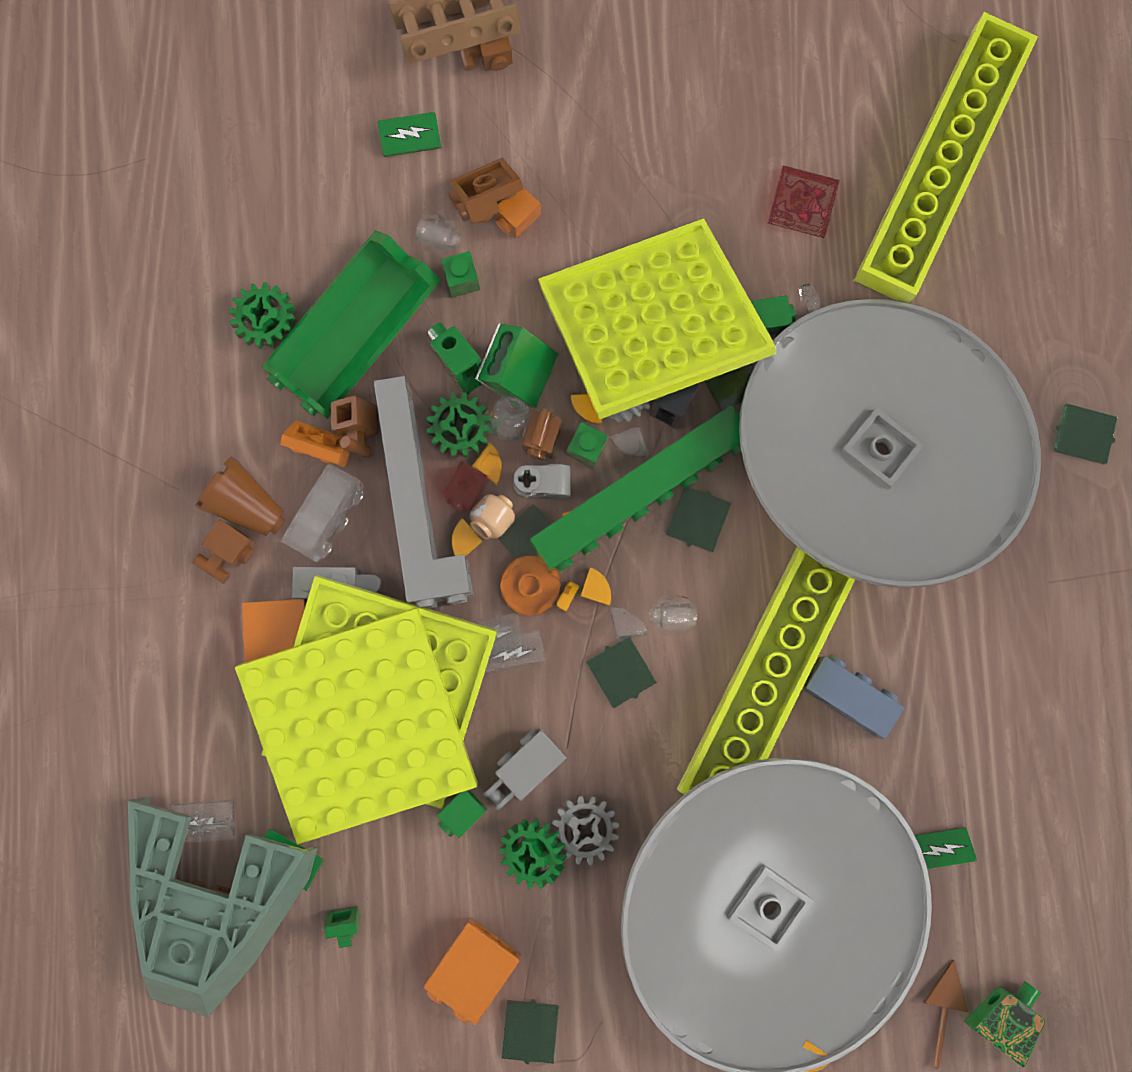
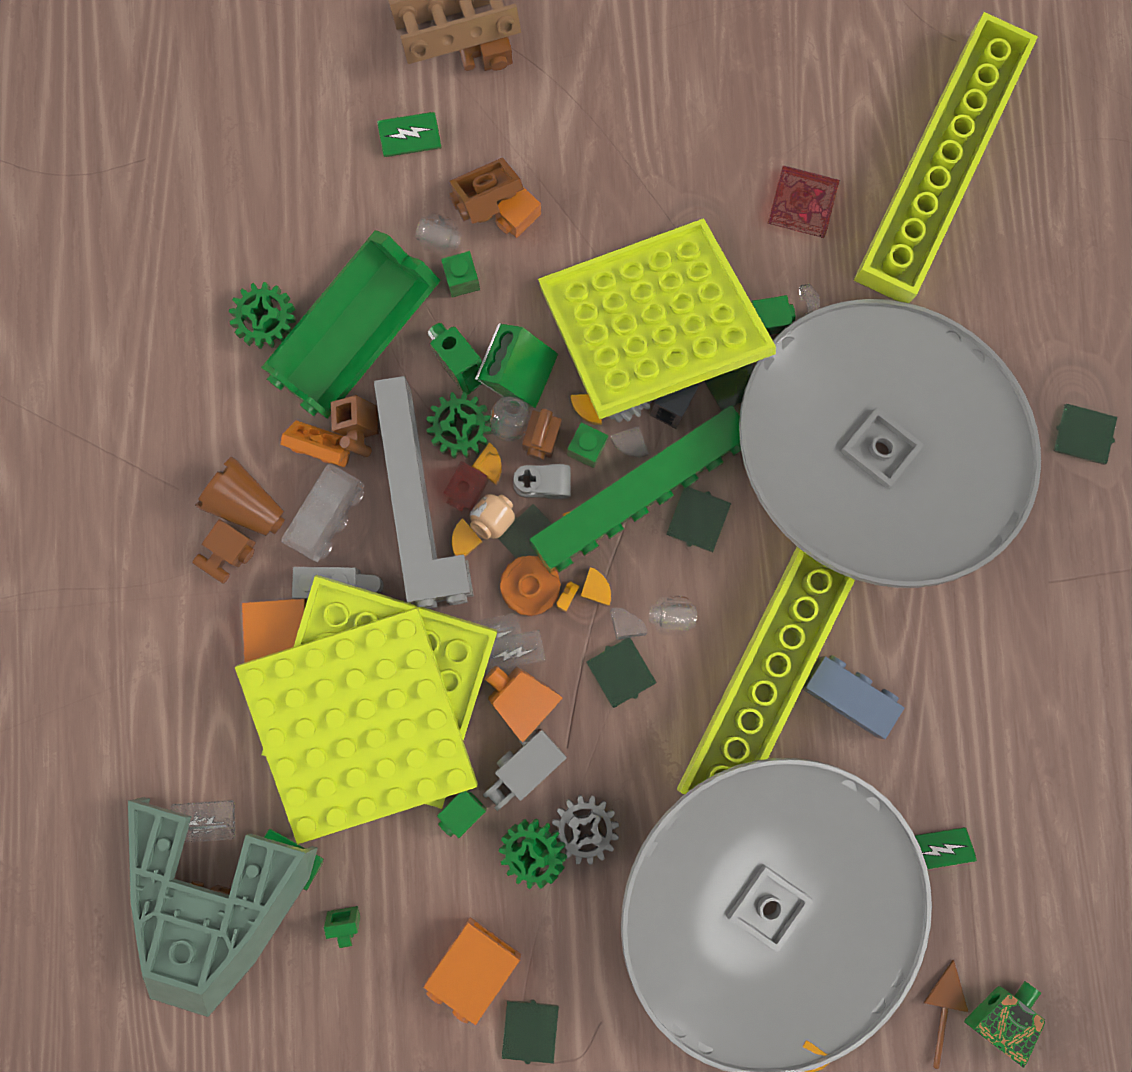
(521, 699): none -> orange torso

